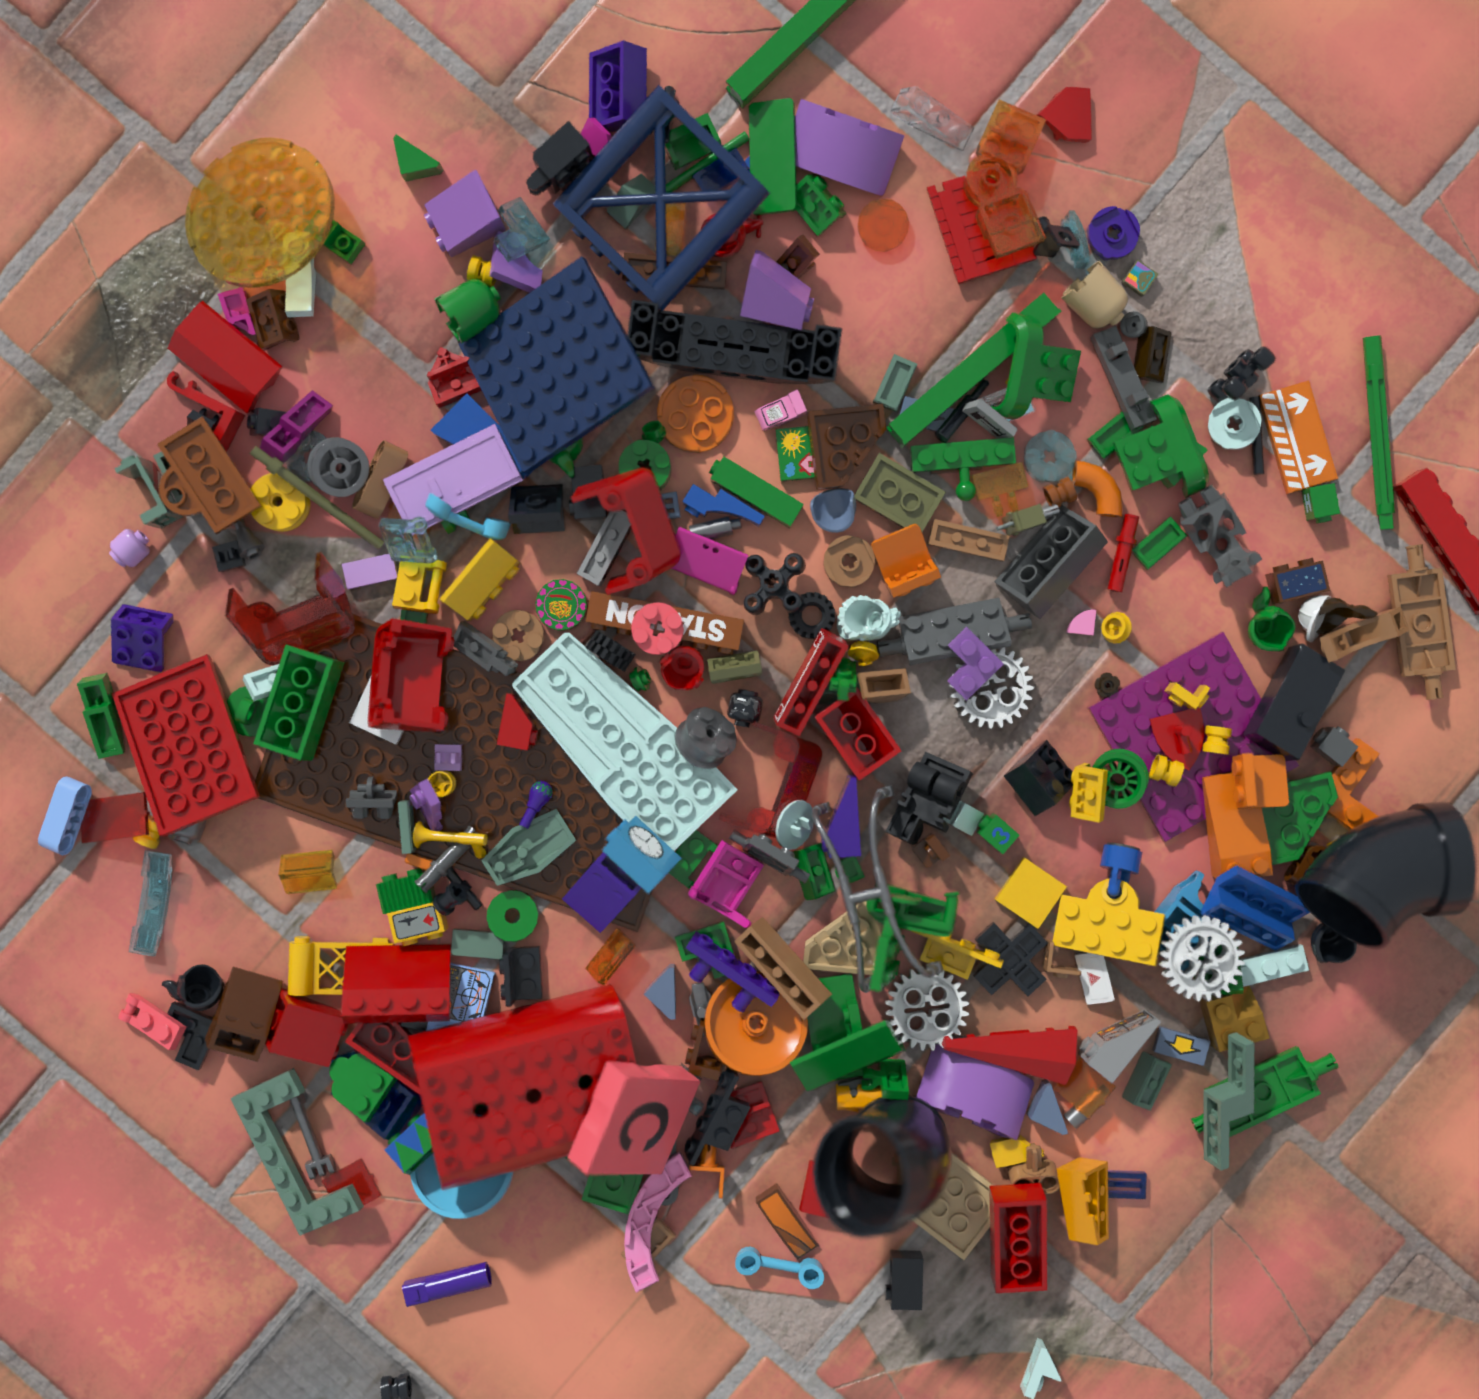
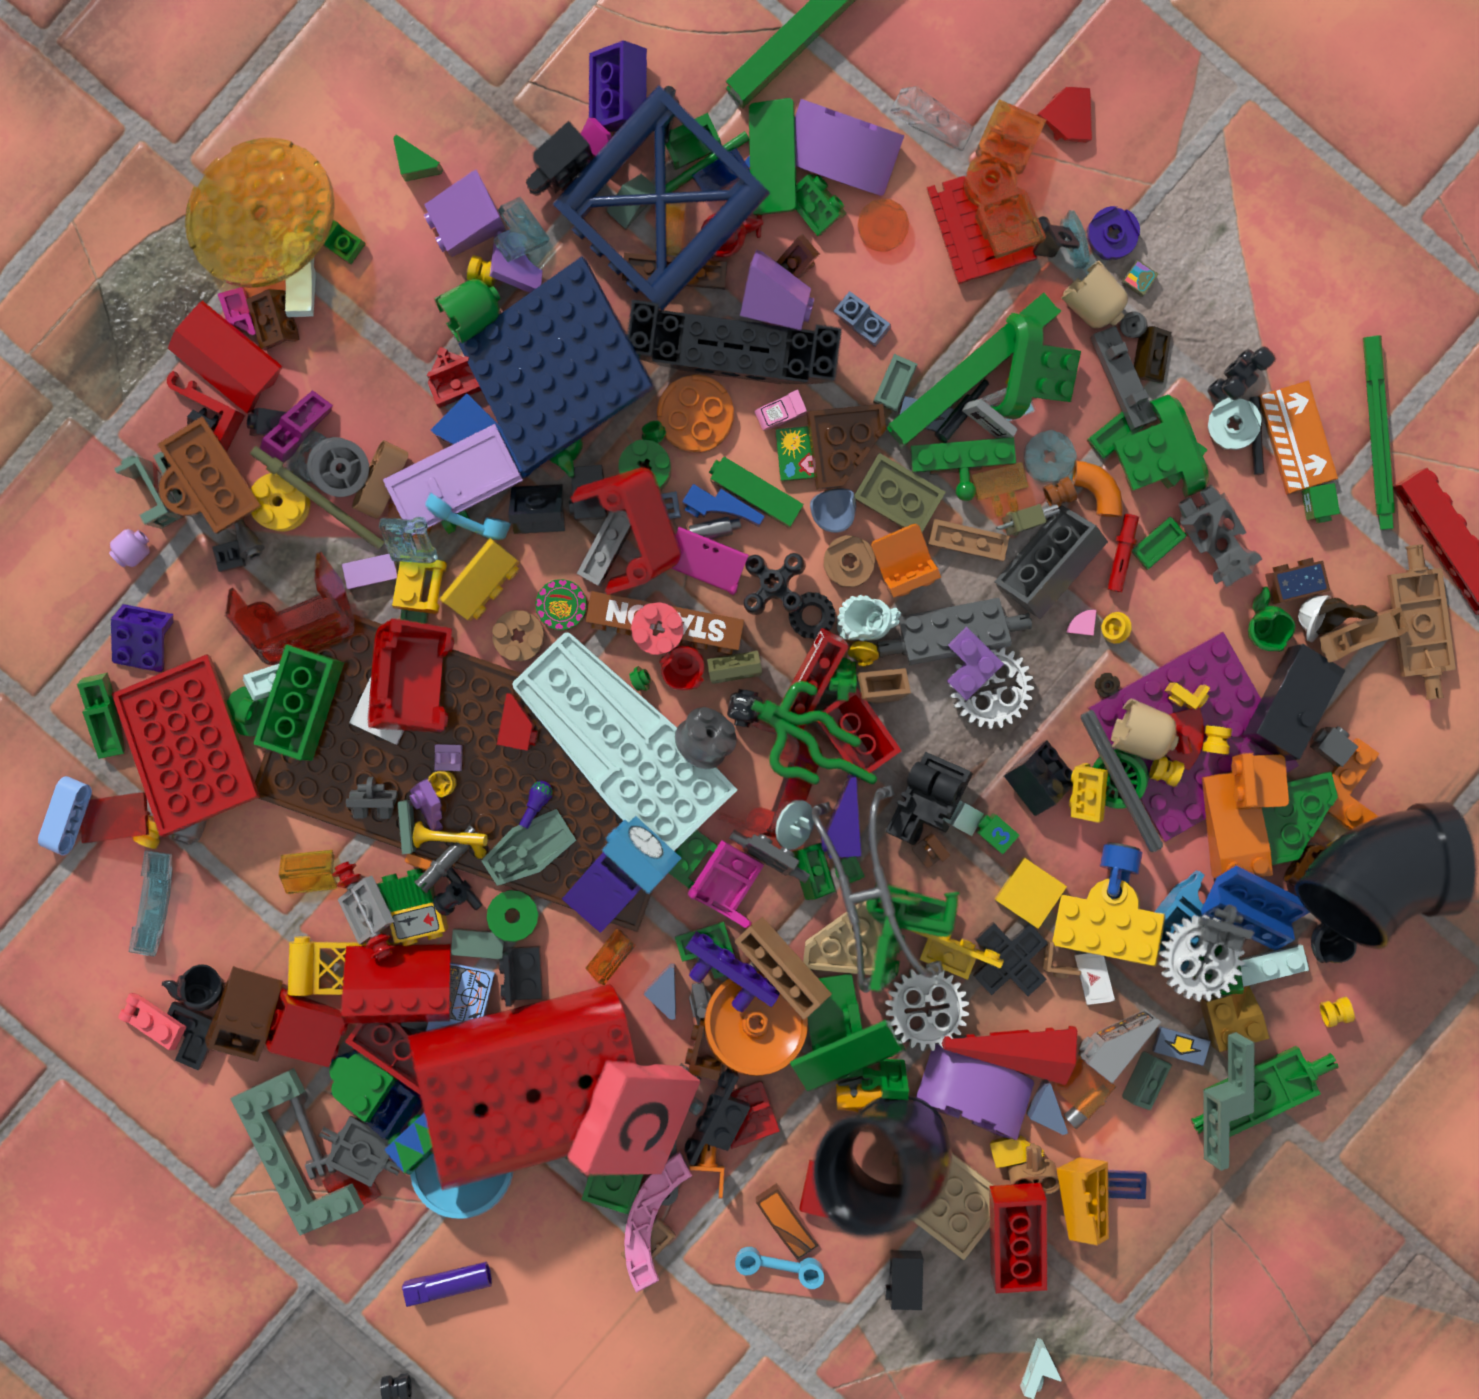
(358, 1151): none -> dark grey plate
(365, 910): none -> light grey plate
(483, 650): dark grey hinge -> none
(610, 650): black tyre -> none
(783, 722): none -> green plant
(862, 319): none -> sand blue slope
(1121, 781): none -> dark grey axle
(1144, 731): none -> tan cylinder
(1235, 935): none -> dark grey hips
(1337, 1012): none -> yellow wheel

